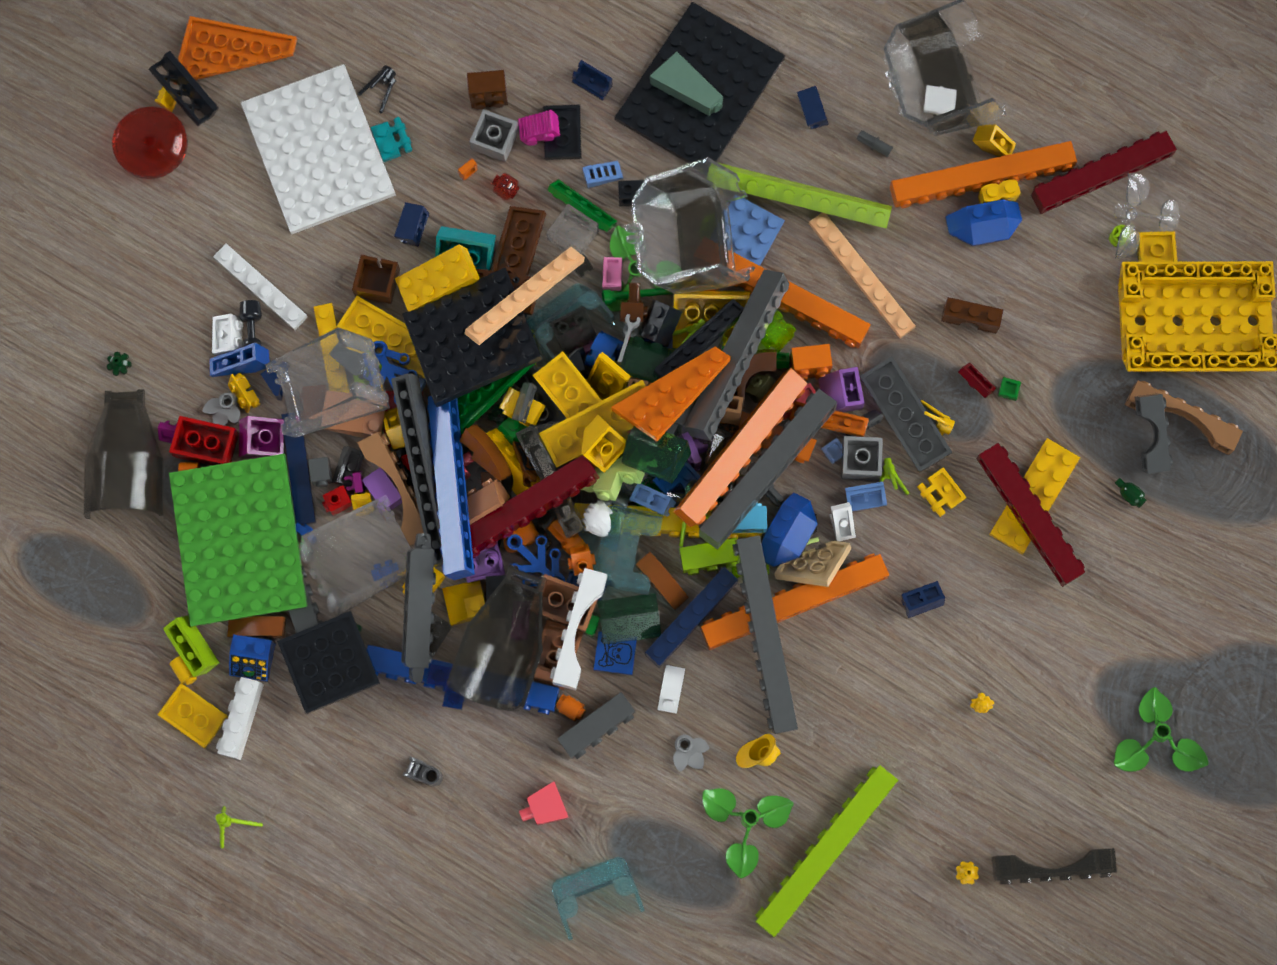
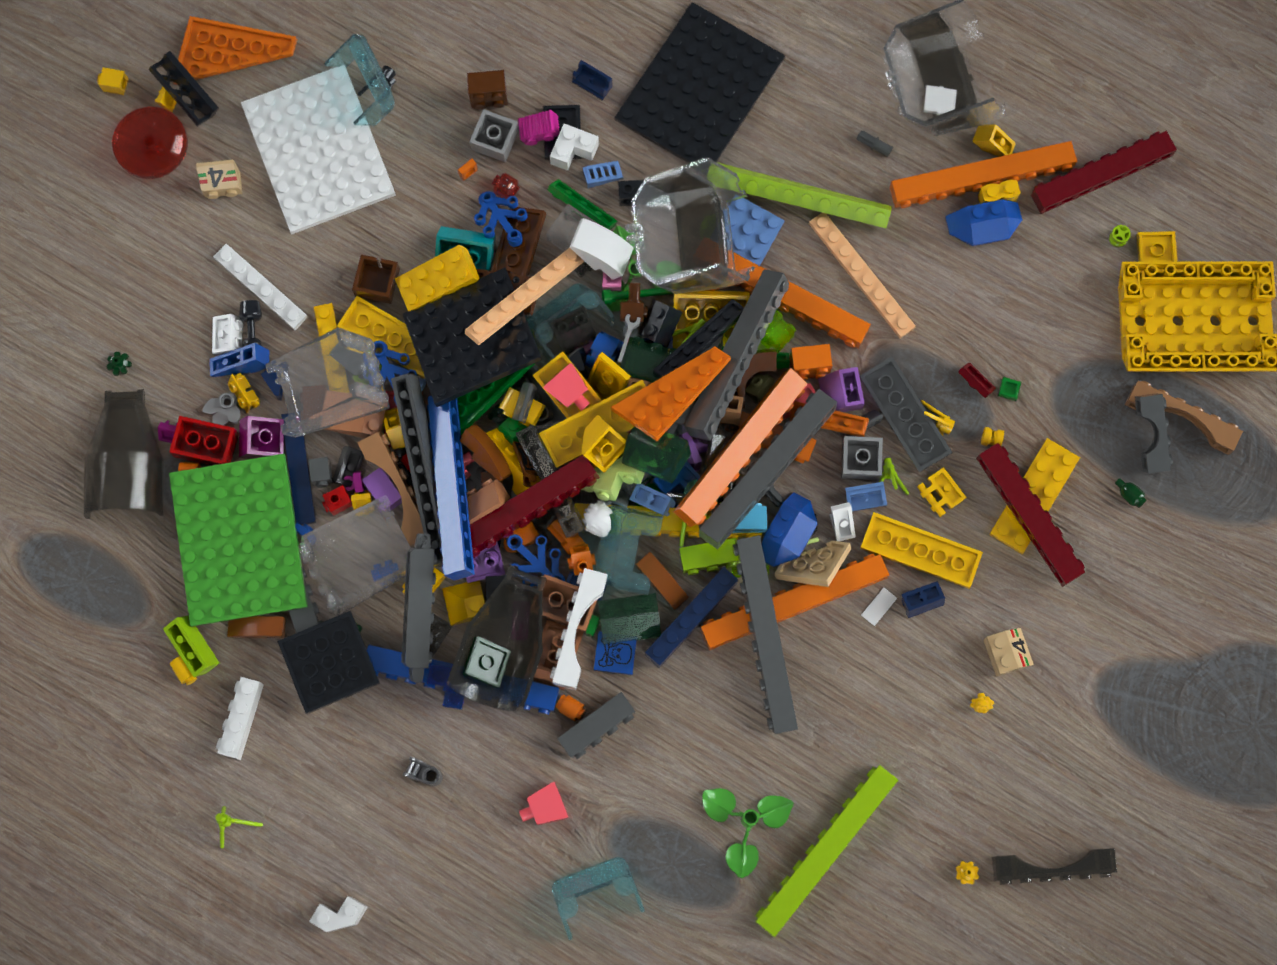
(112, 81): none -> yellow brick
(192, 715): yellow tile -> none
(219, 179): none -> tan slope
(251, 657): blue slope -> none
(348, 915): none -> white brick
(358, 48): none -> clear light blue windscreen
(385, 140): teal plate -> none
(411, 224): dark blue hinge -> none
(486, 662): none -> plate
(489, 201): none -> blue plant
(568, 387): none -> coral torso
(570, 143): none -> white brick
(601, 248): none -> white slope
(671, 689): white brick -> none
(686, 84): sand green slope -> none
(691, 755): light grey plate -> none
(758, 752): yellow piece -> none
(812, 107): dark blue hinge -> none
(833, 450): light blue tile -> none
(879, 606): none -> white sticker
(921, 550): none -> yellow plate
(983, 316): reddish brown arch -> none
(997, 436): none -> yellow wheel
(1008, 651): none -> tan slope
(1136, 191): clear plant -> none
(1158, 709): bright green plant -> none

